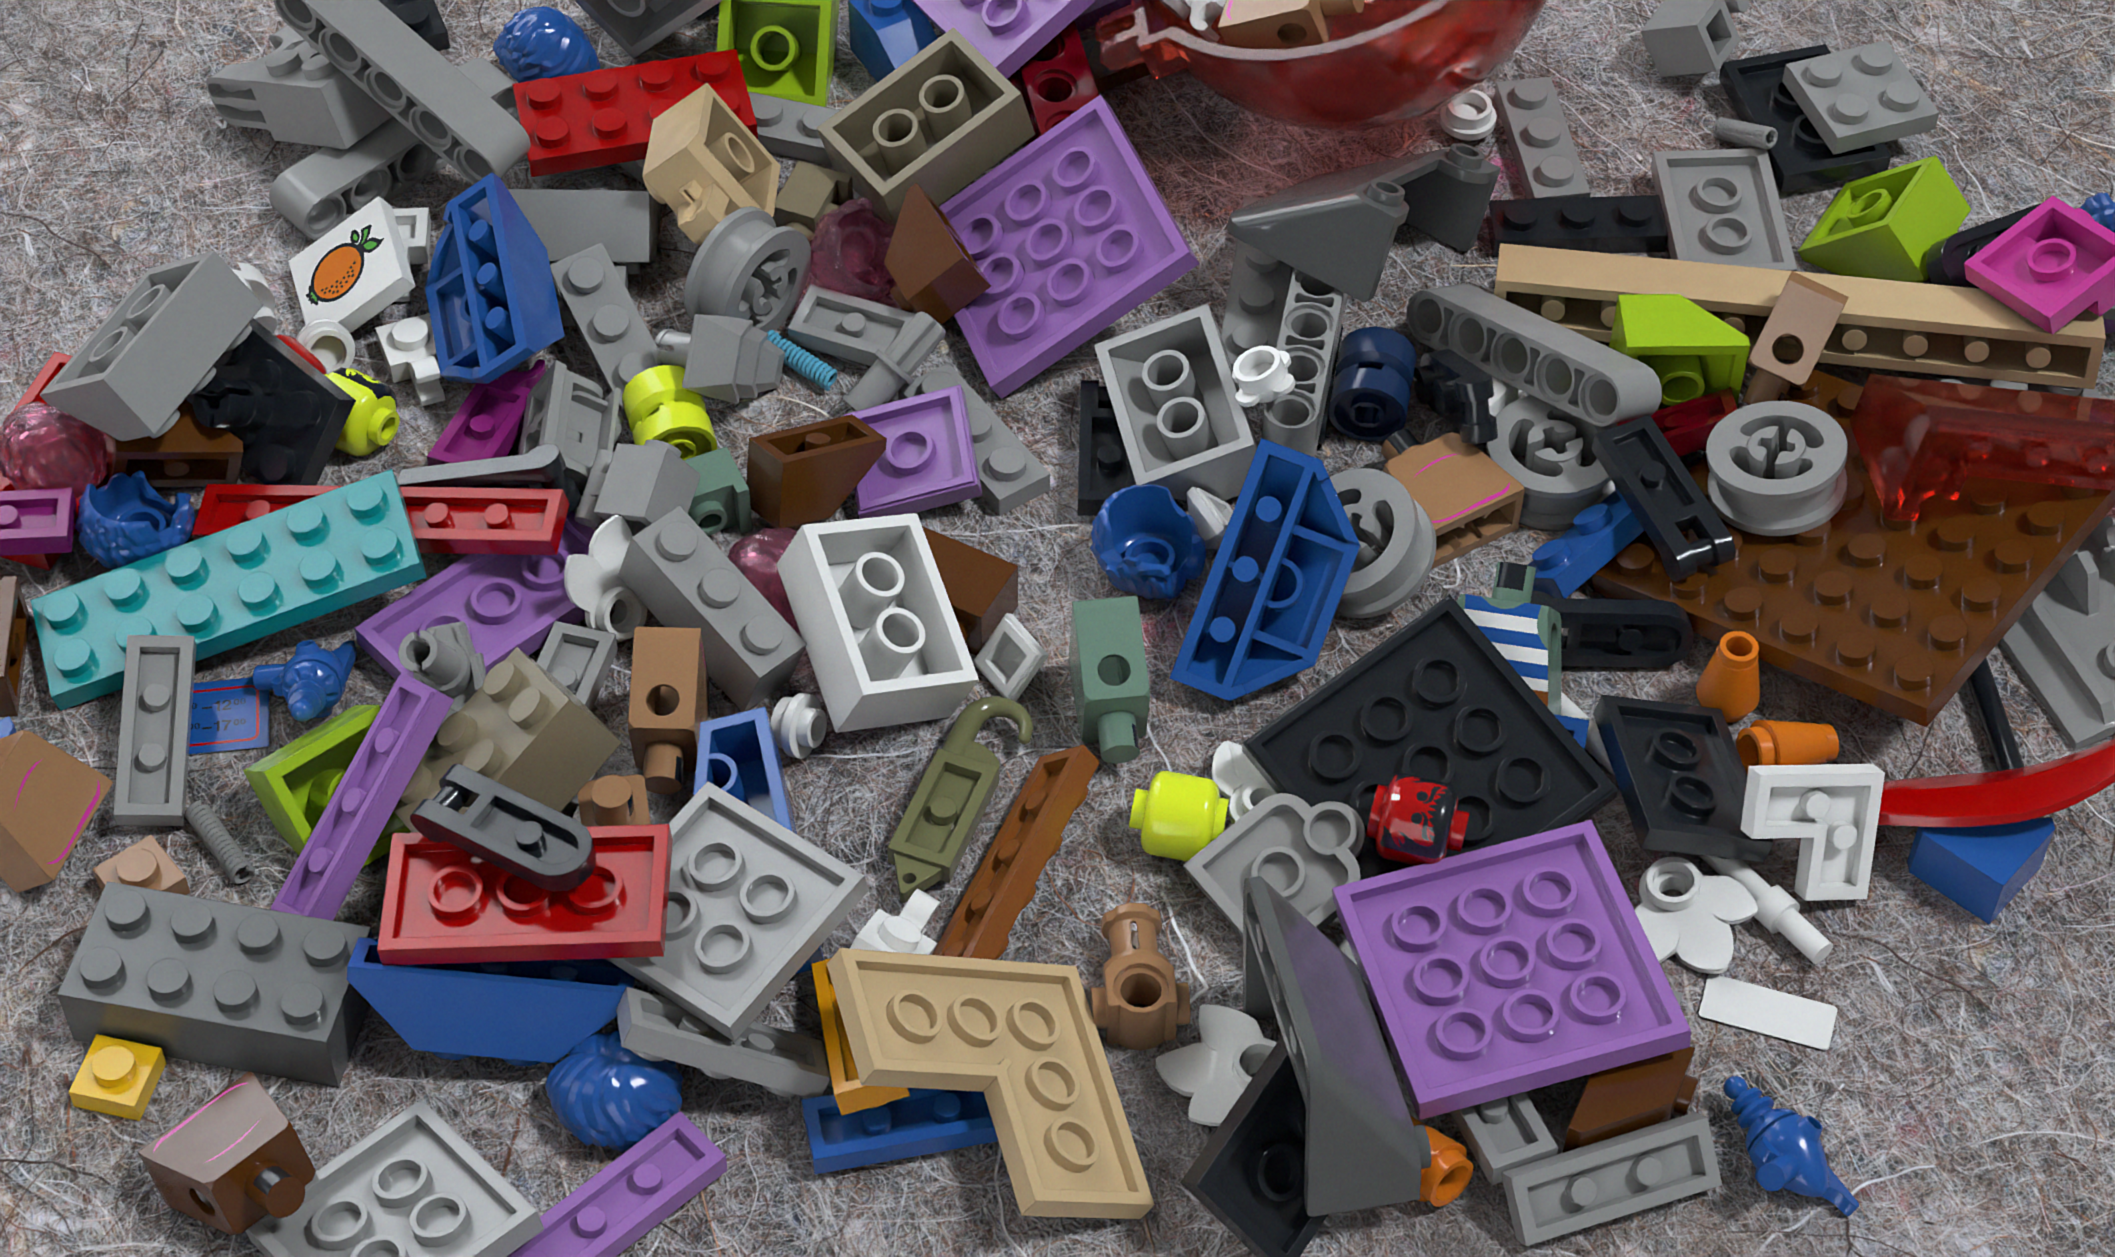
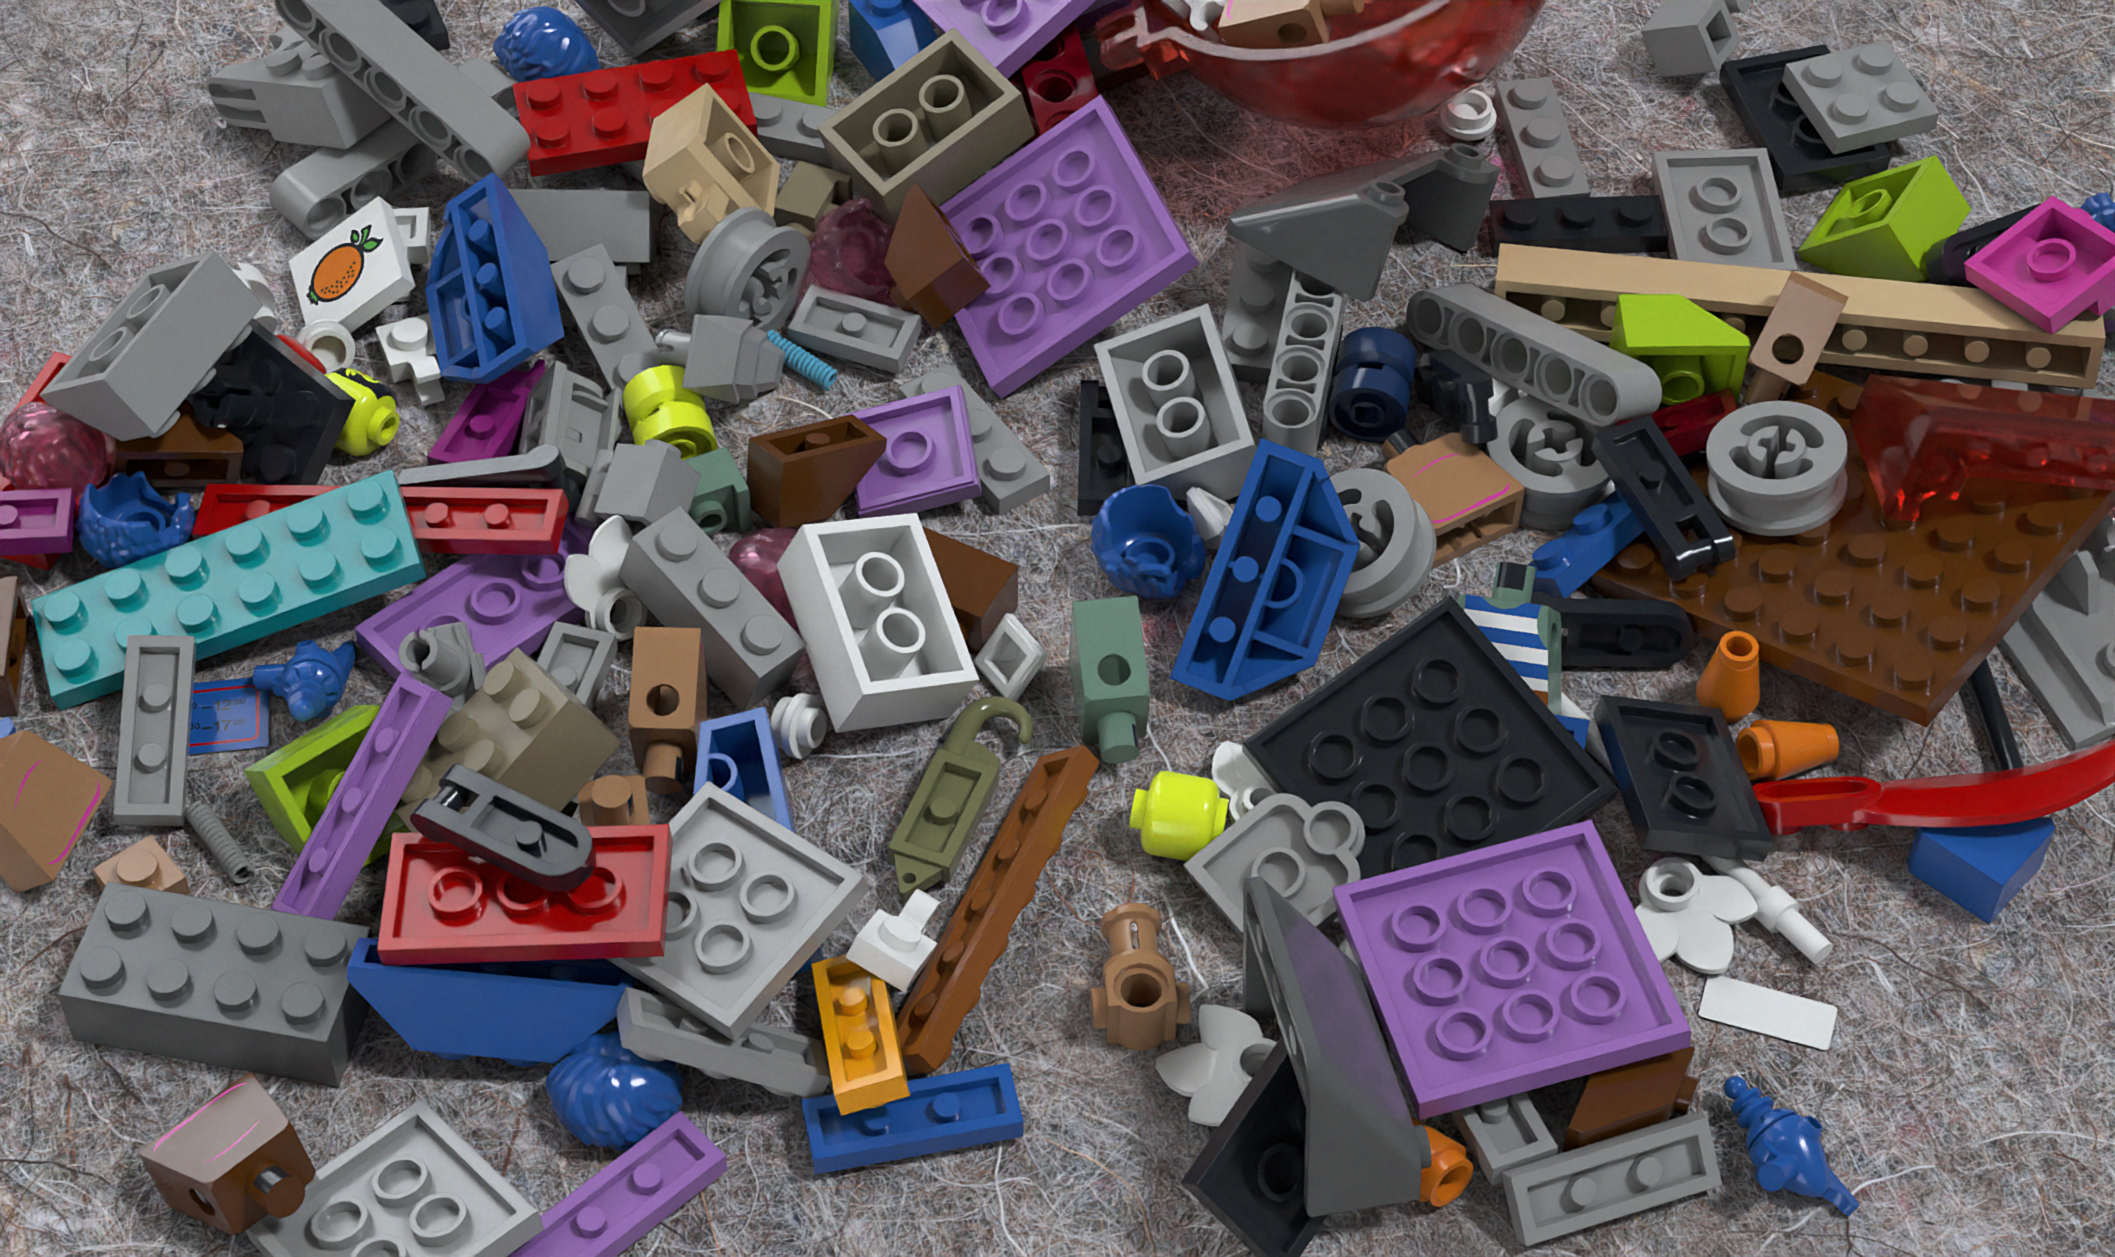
(117, 1077): yellow plate -> none
(896, 363): light grey axle -> none
(1023, 1042): tan plate -> none
(1262, 375): white plate -> none
(1416, 820): head -> none
(1745, 133): light grey piece -> none
(1832, 813): white plate -> none

